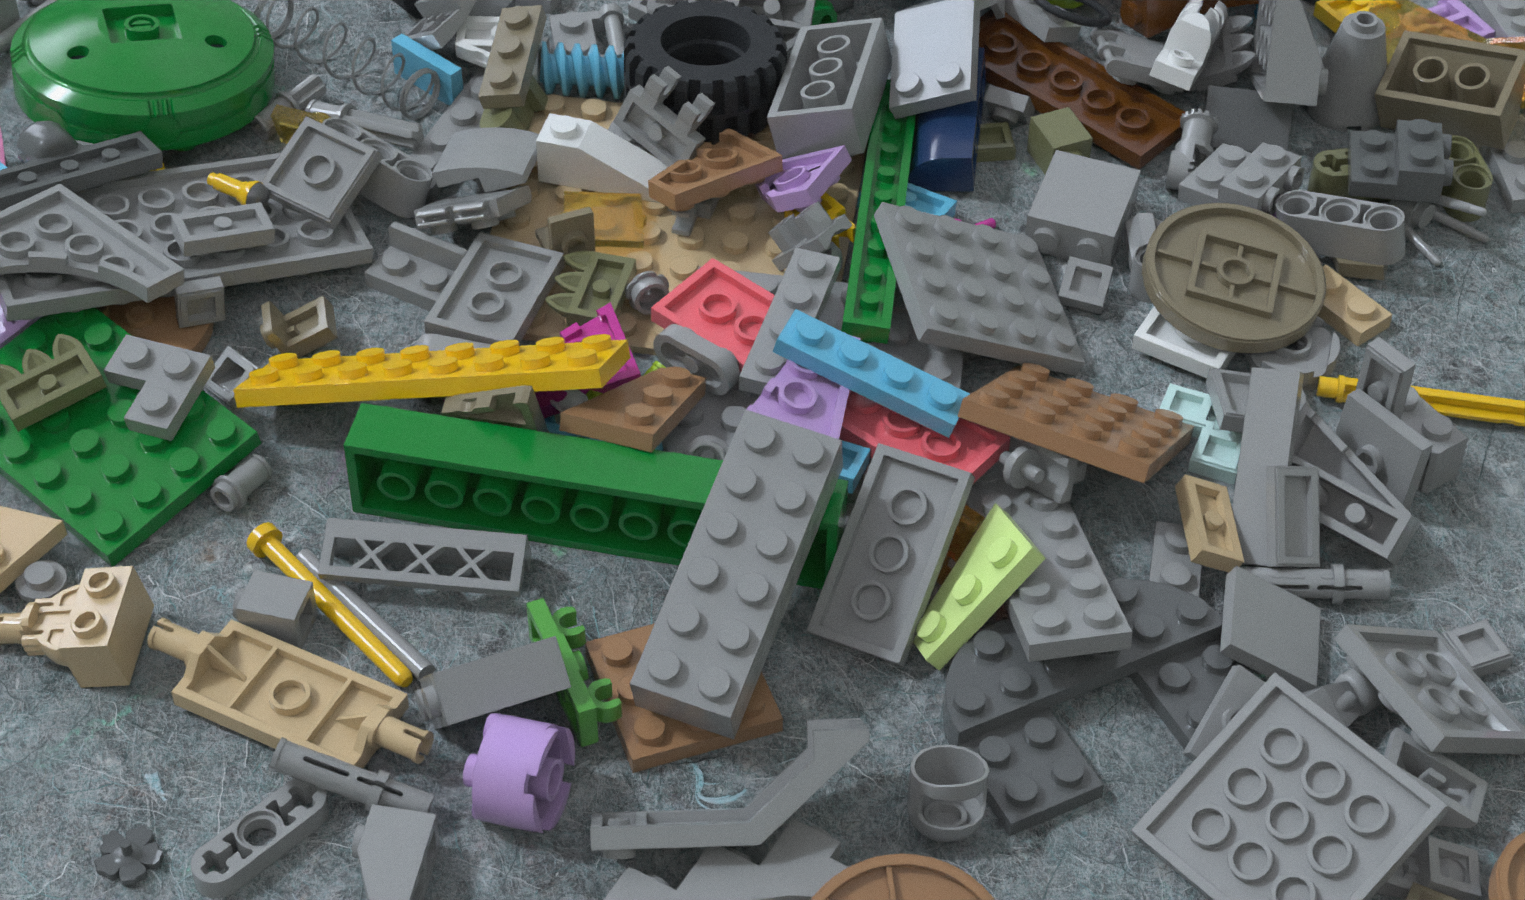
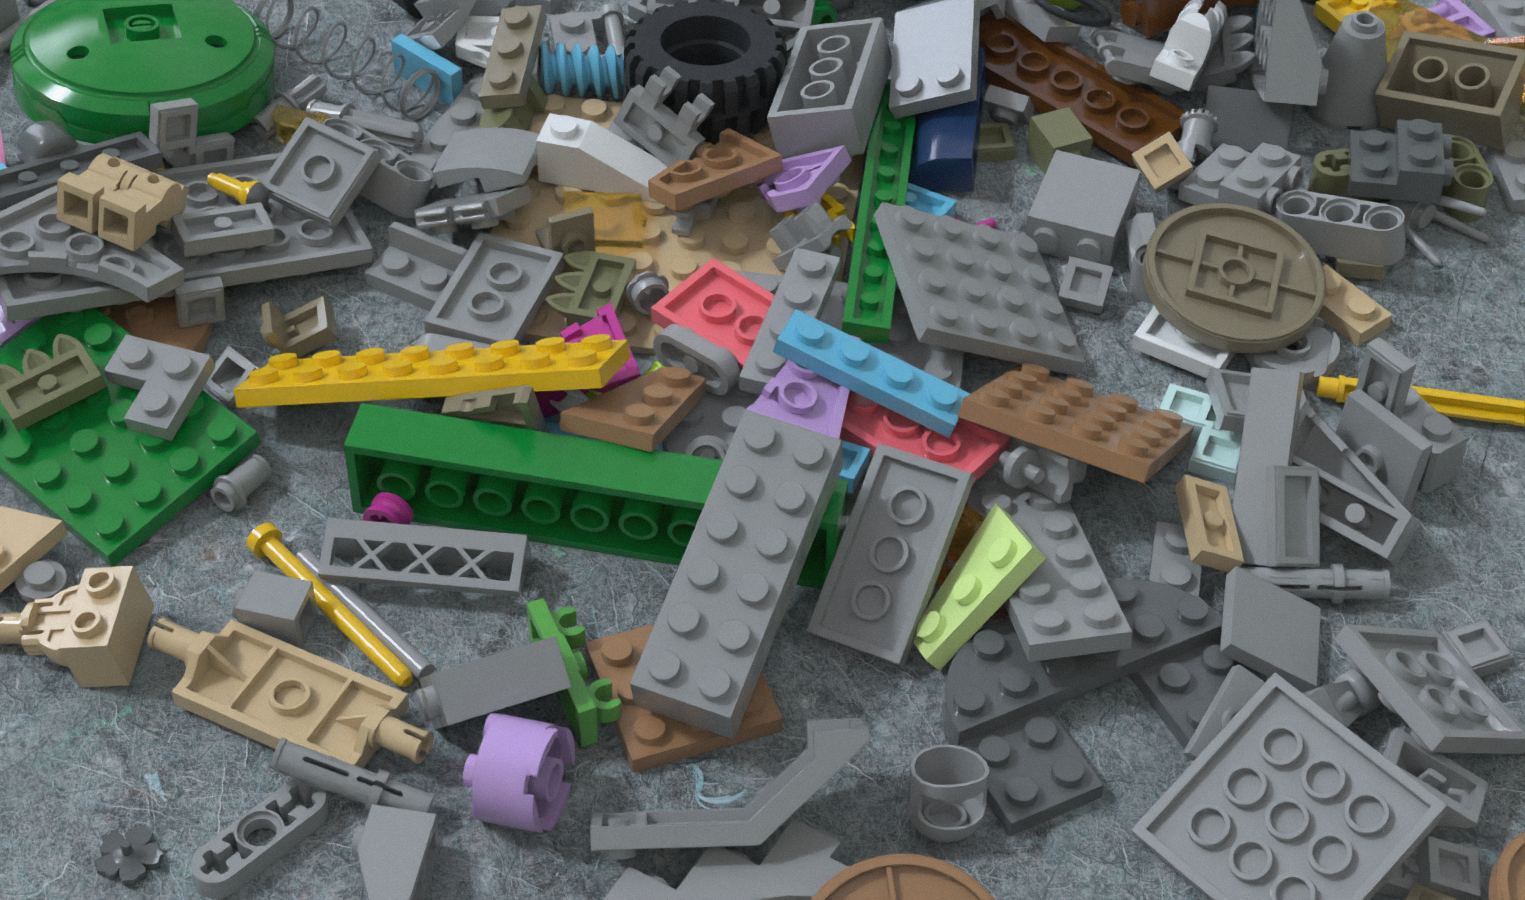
(119, 201): none -> tan hips
(175, 131): none -> light grey tile
(389, 509): none -> dark pink bush
(1162, 163): none -> tan plate

